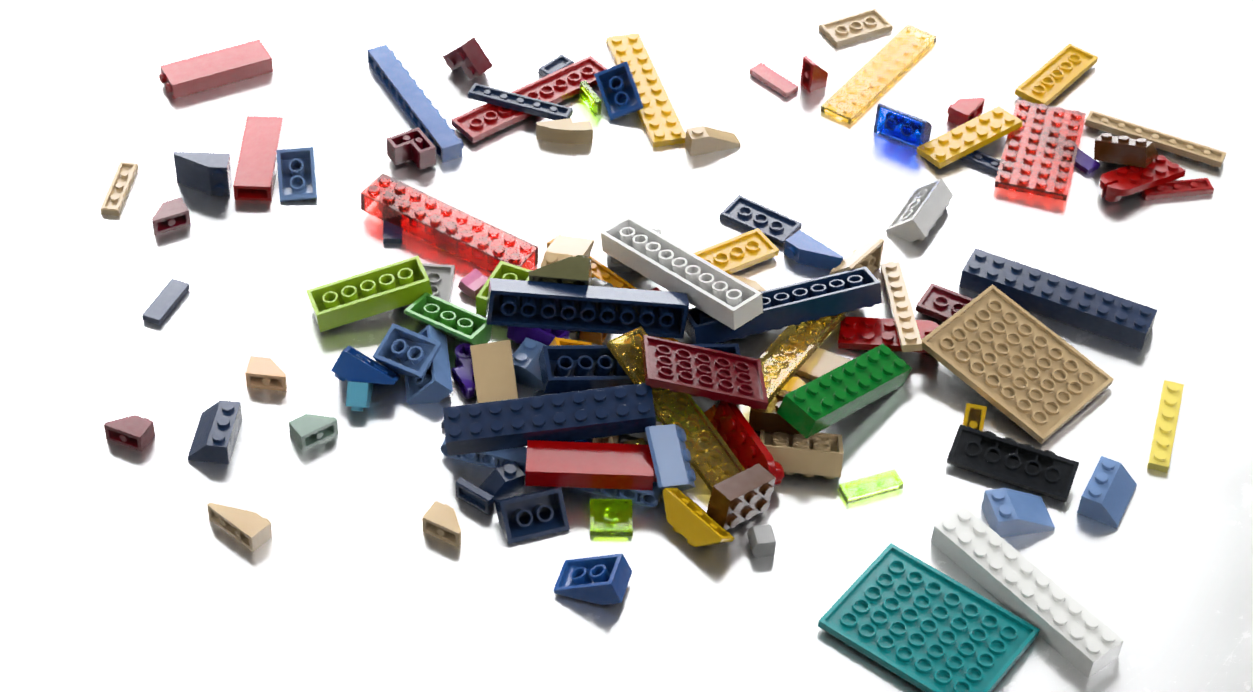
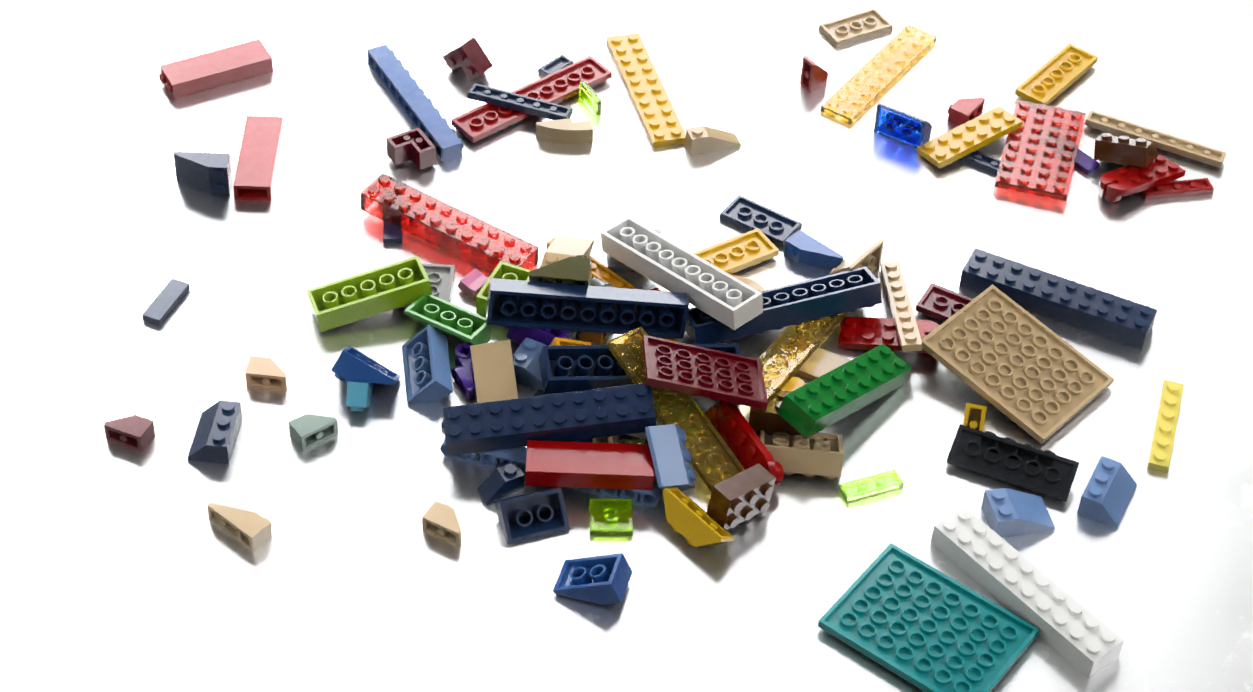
(119, 188): tan tile -> none
(171, 216): slope -> none
(297, 174): medium blue slope -> none
(406, 352): medium blue slope -> none
(474, 496): dark blue tile -> none
(619, 91): blue slope -> none
(762, 540): light grey piece -> none
(773, 80): tile -> none
(921, 211): white slope -> none

